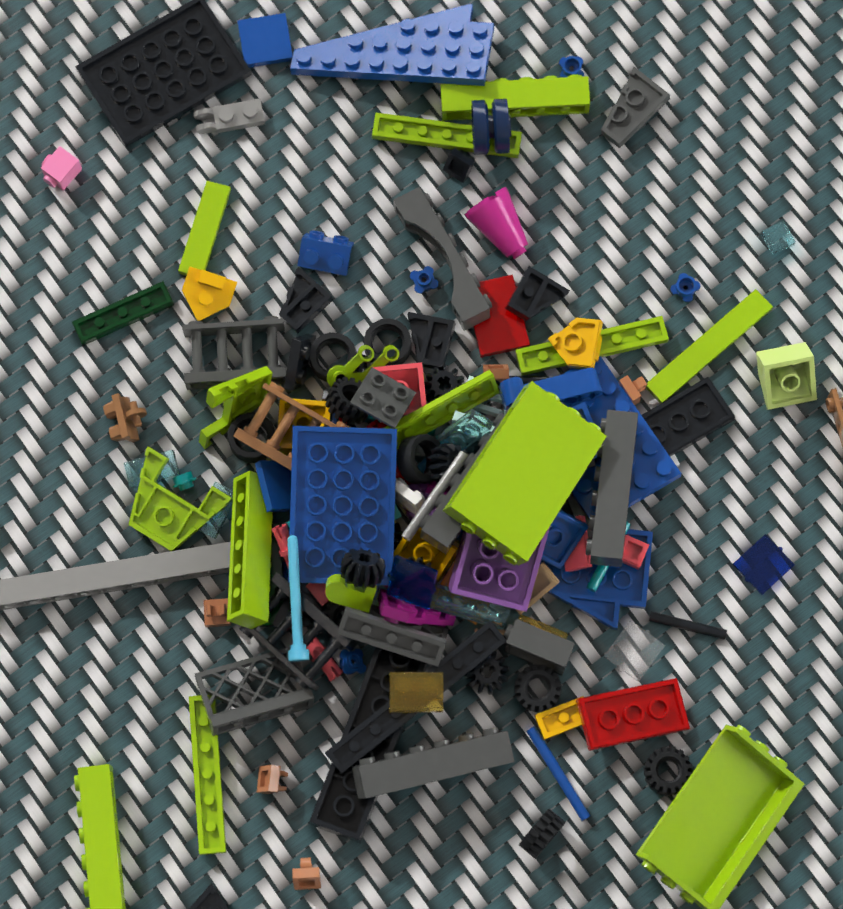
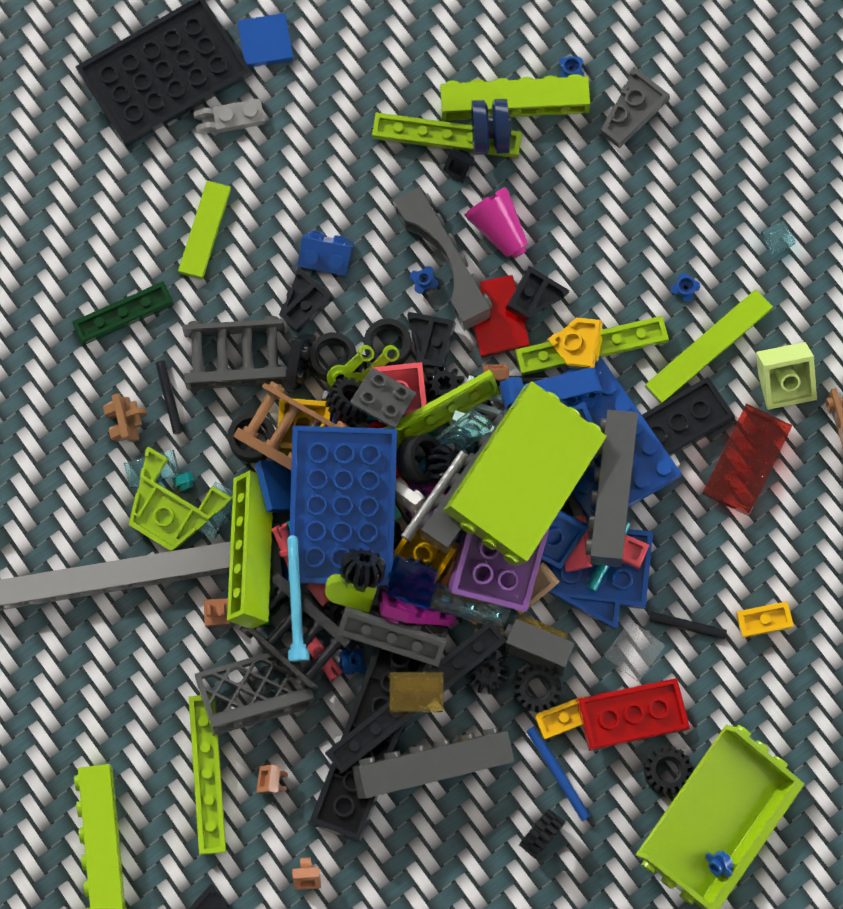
(60, 168): bright pink brick -> none
(169, 397): none -> black bar
(207, 292): yellow plate -> none
(239, 397): lime wing -> none
(421, 49): wing -> none
(633, 388): nougat tile -> none
(719, 864): none -> blue plate
(747, 459): none -> clear red plate
(763, 564): clear blue piece -> none
(764, 619): none -> yellow plate

